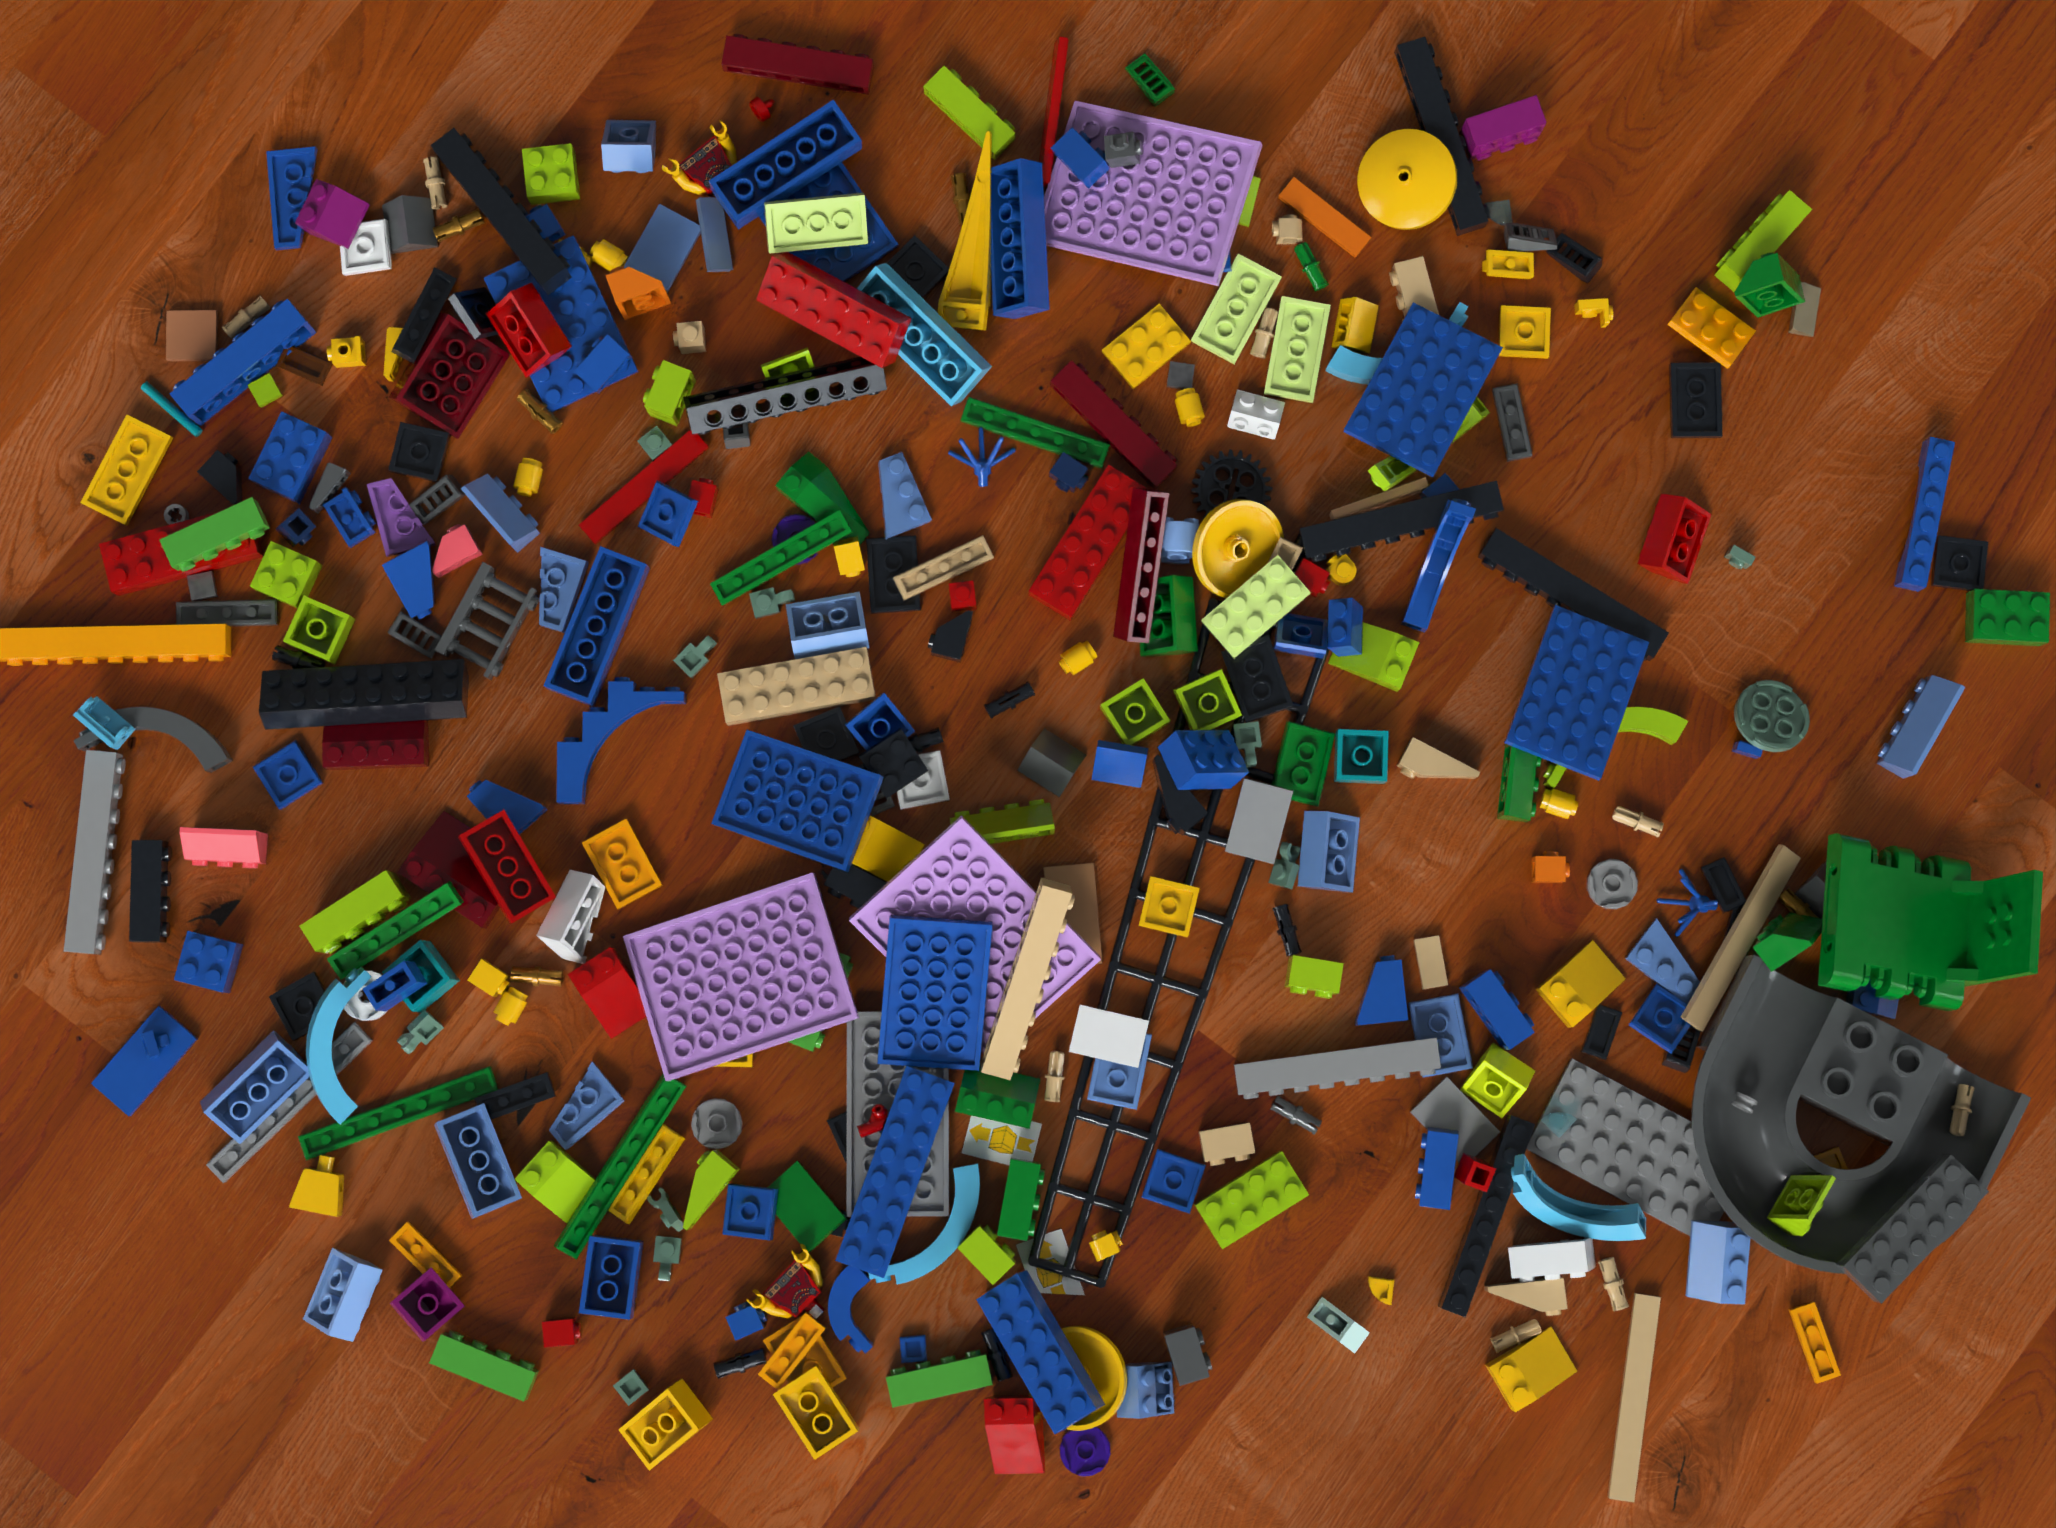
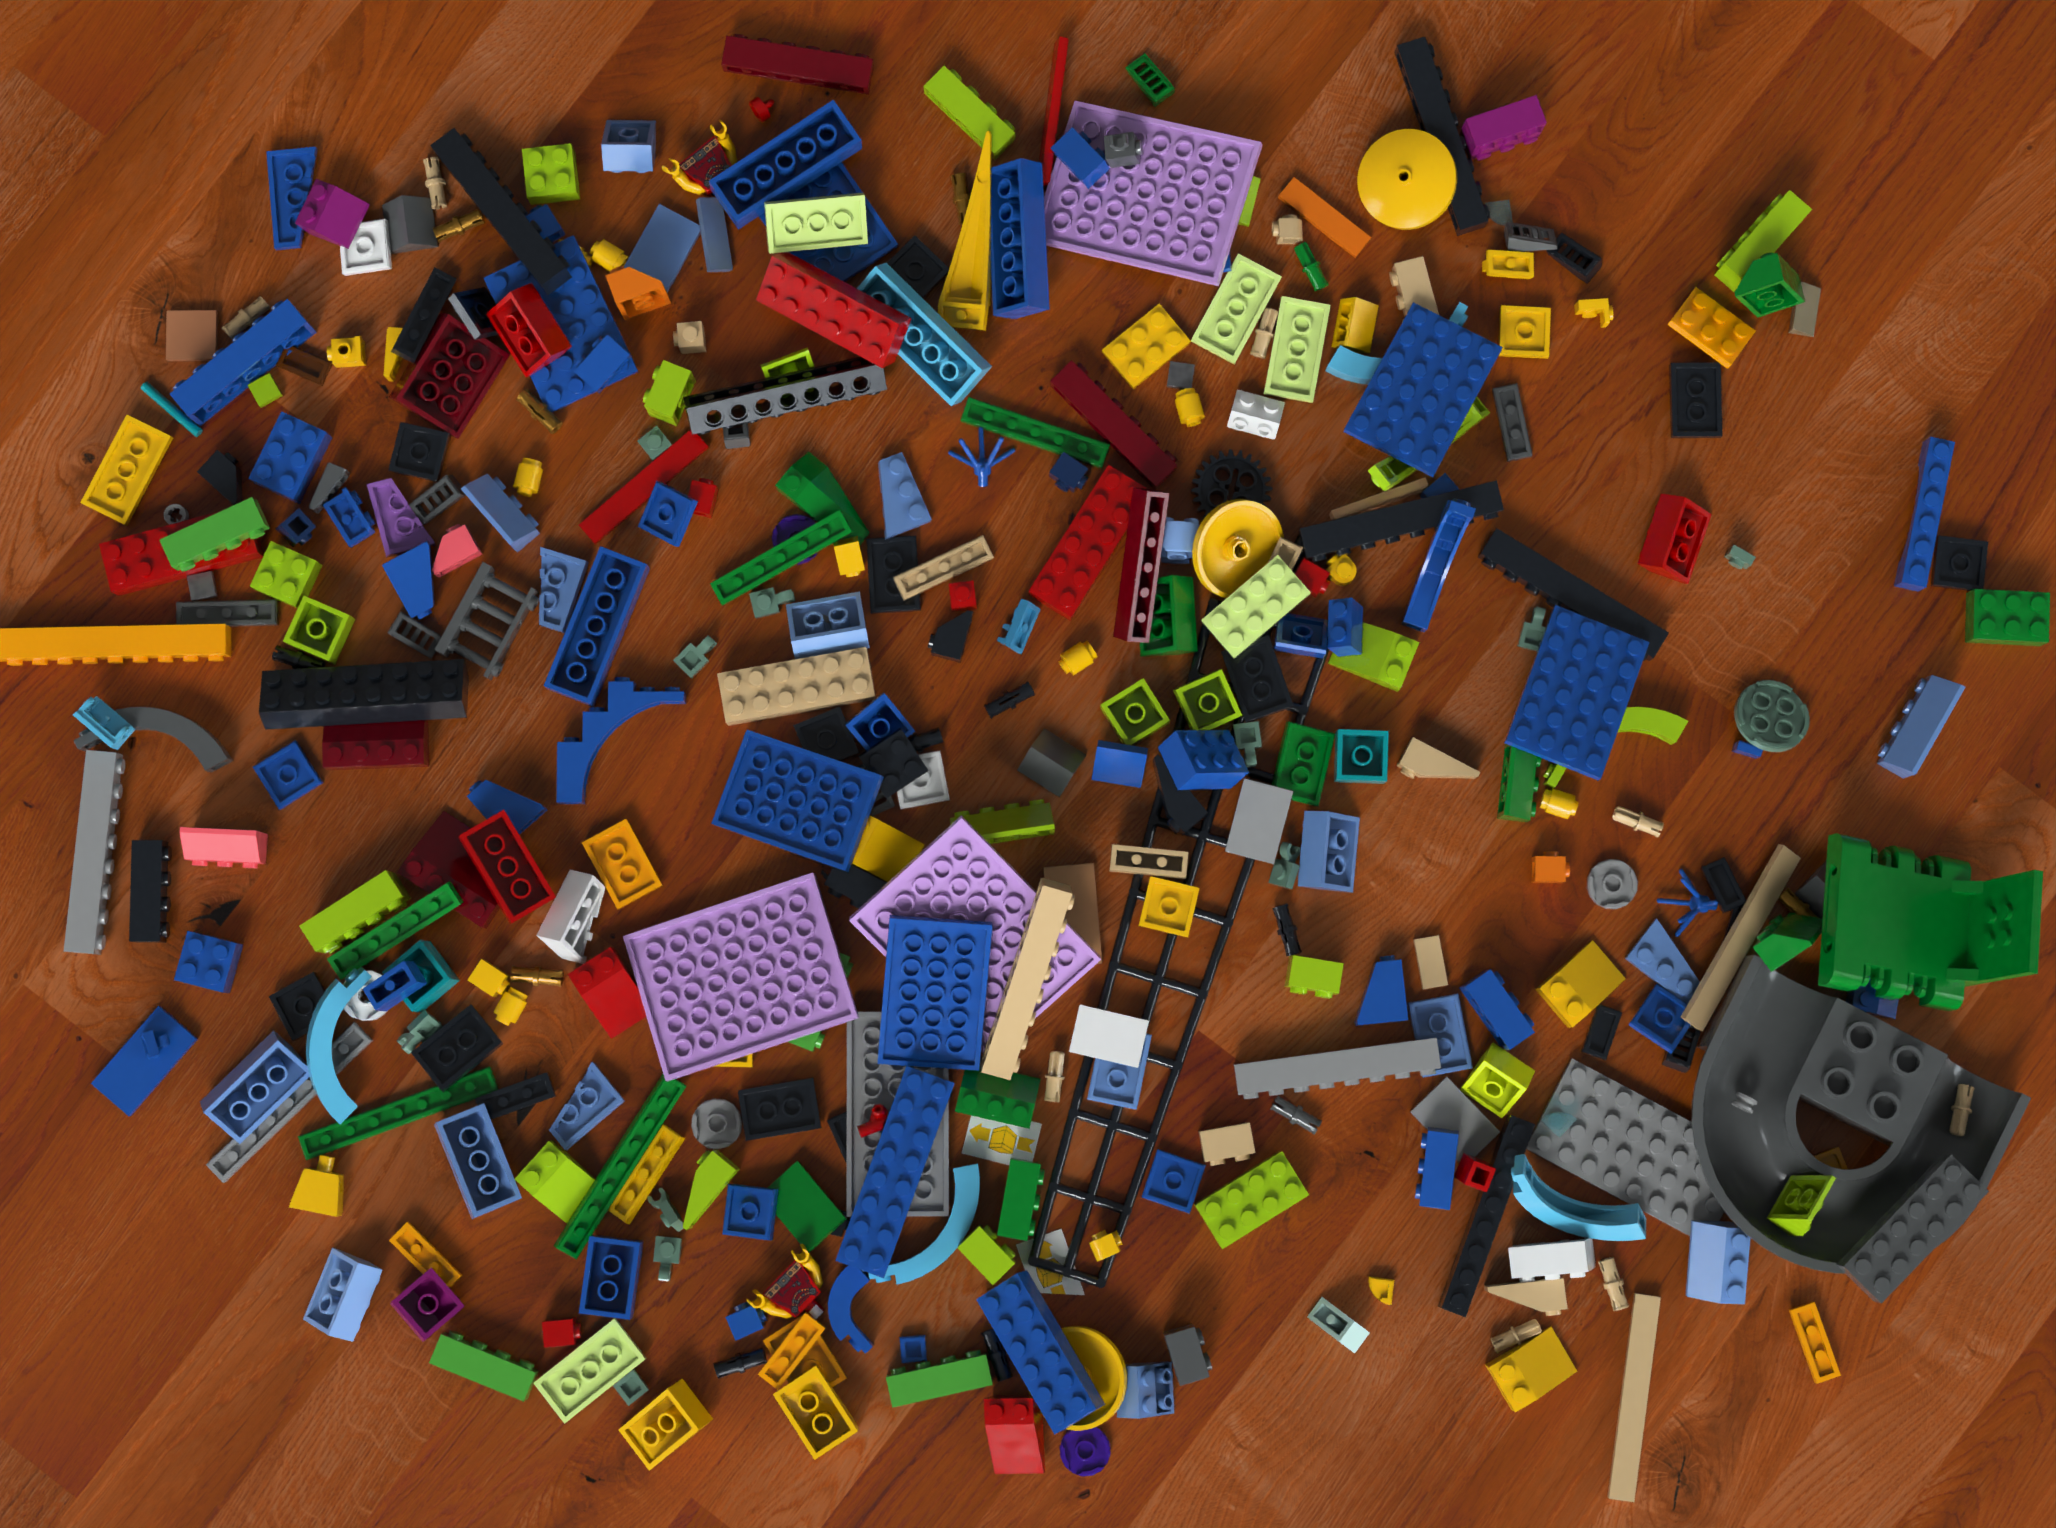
(457, 1048): none -> black plate
(589, 1370): none -> yellowish green plate
(779, 1109): none -> black plate
(1021, 627): none -> dark azure plate
(1148, 861): none -> tan brick
(1532, 632): none -> sand green plate

